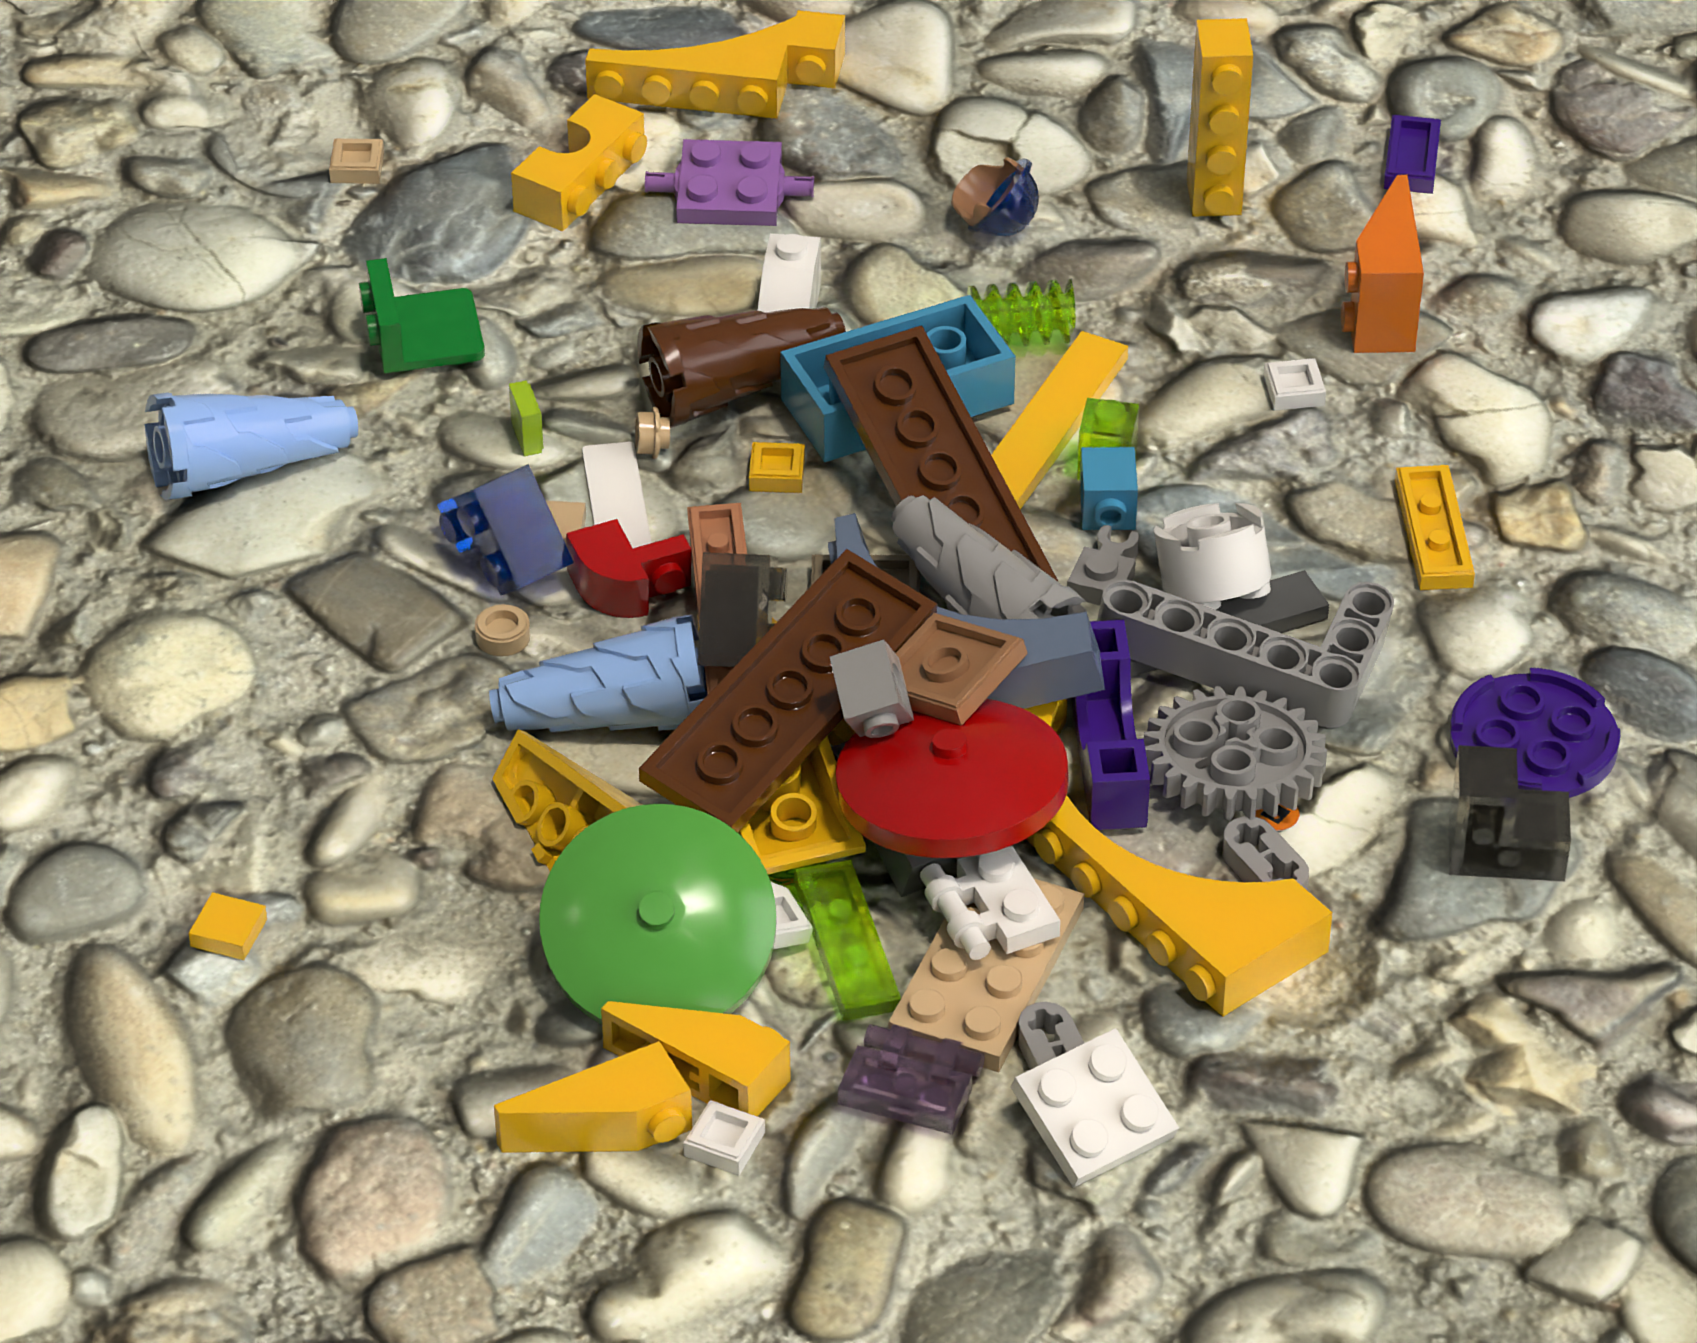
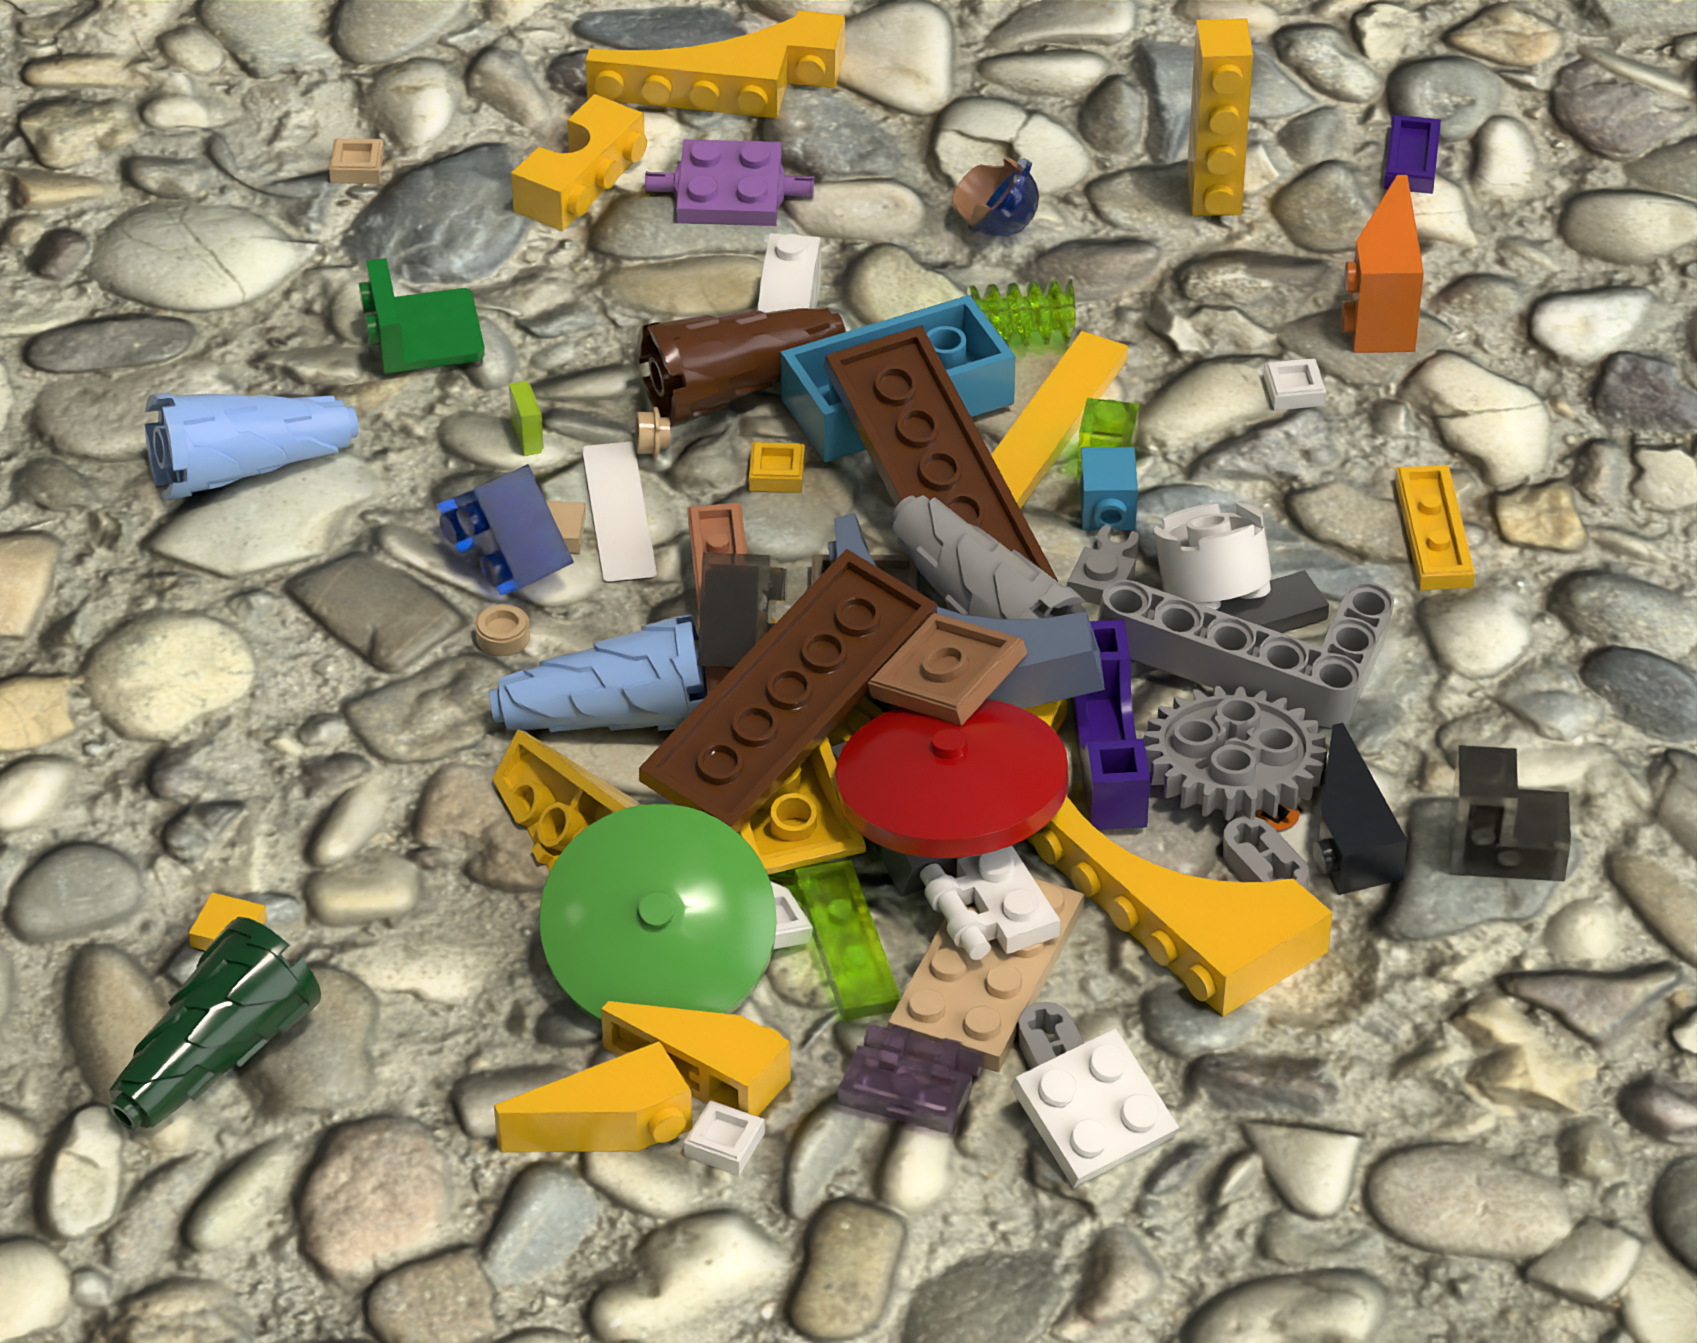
(215, 1020): none -> dark green cone
(623, 578): red brick -> none
(872, 689): light grey brick -> none
(1358, 832): none -> black slope
(1554, 721): dark purple tile -> none

